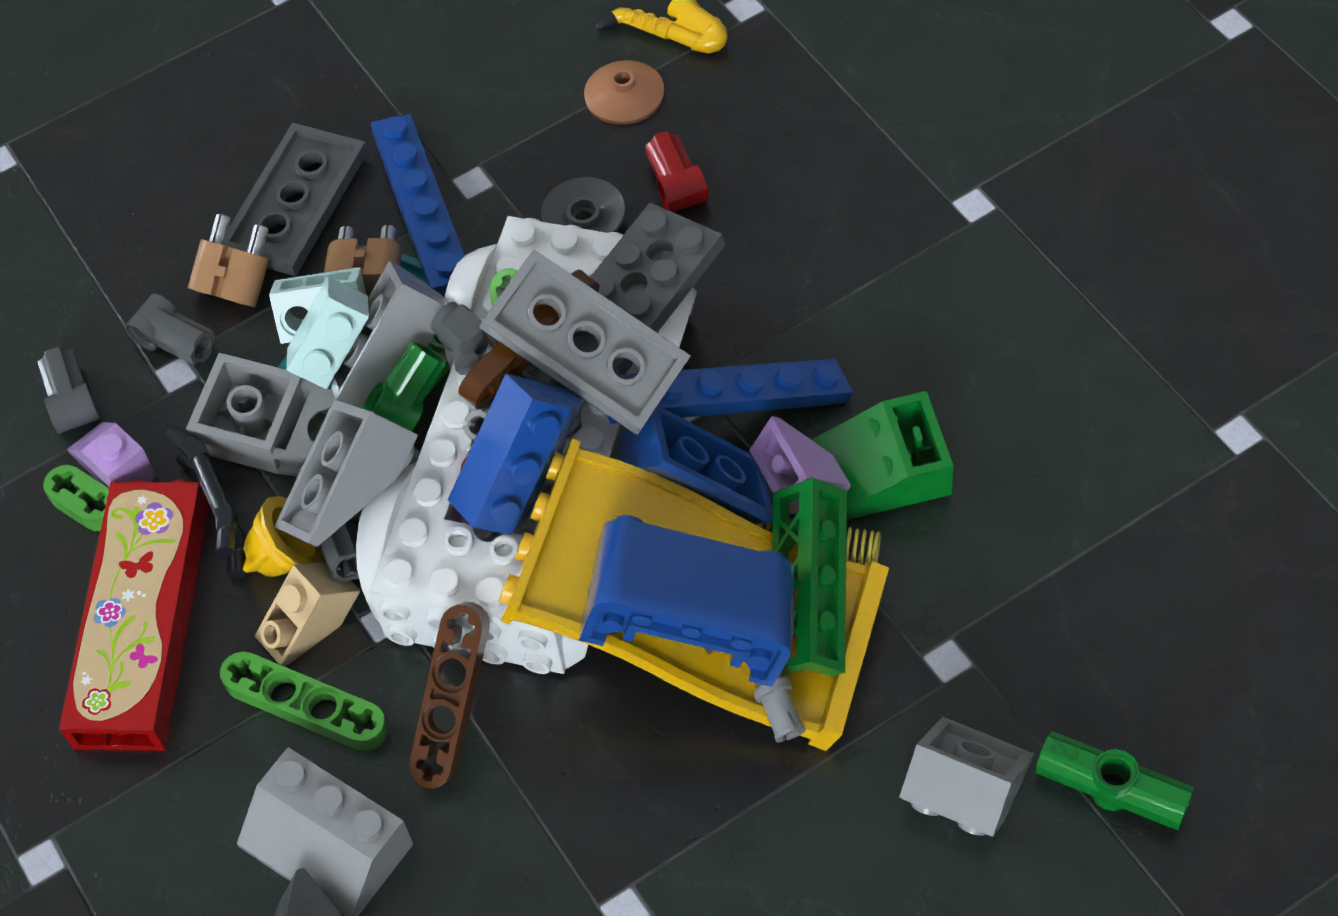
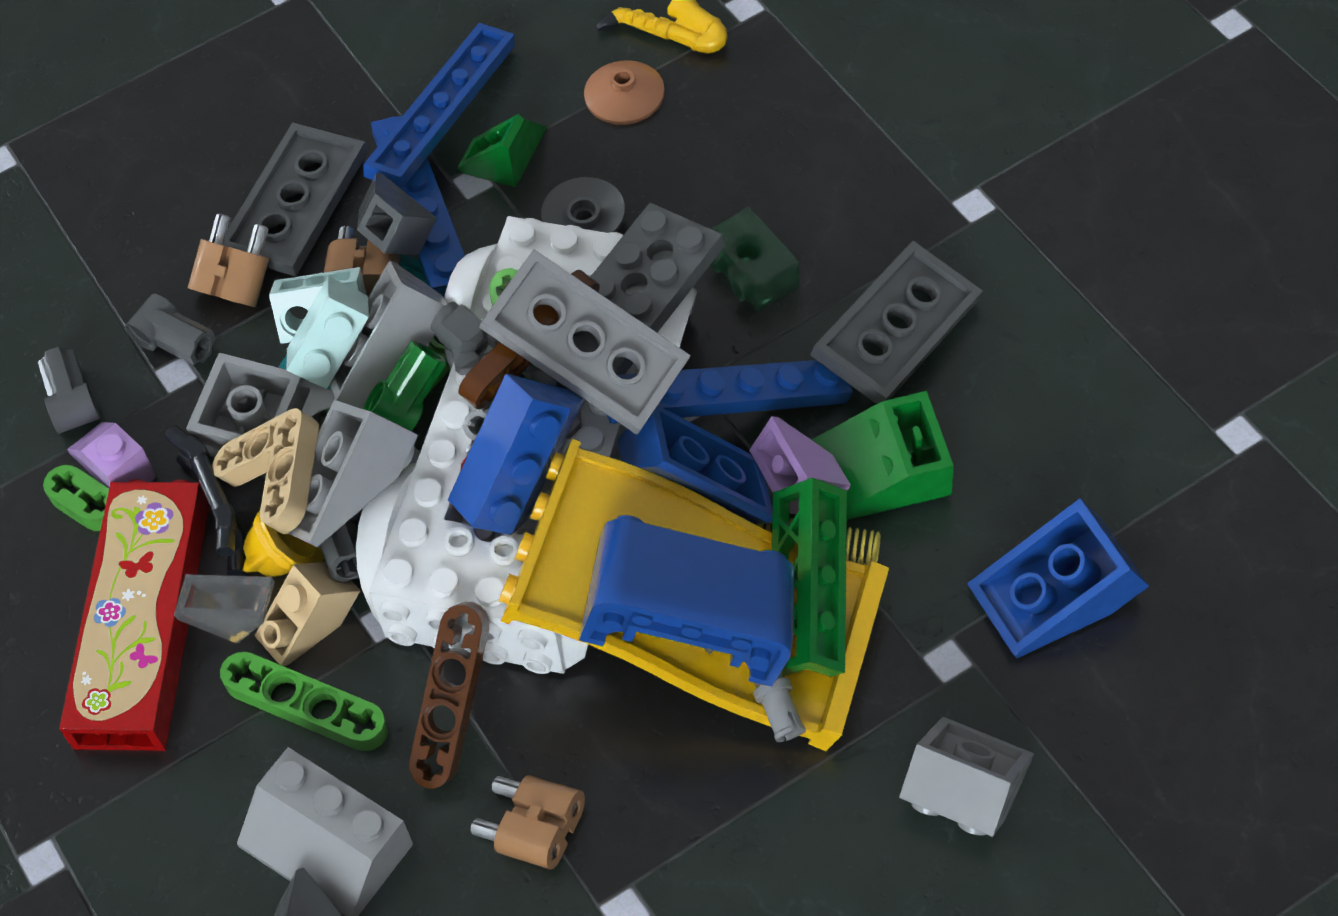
(224, 604): none -> clear slope
(283, 450): none -> tan beam
(393, 218): none -> dark grey slope
(440, 105): none -> blue plate
(503, 151): none -> green slope
(537, 823): none -> medium nougat piece
(677, 179): red piece -> none
(755, 260): none -> clear green brick
(905, 348): none -> dark grey plate
(1057, 581): none -> blue slope
(1143, 792): green piece -> none

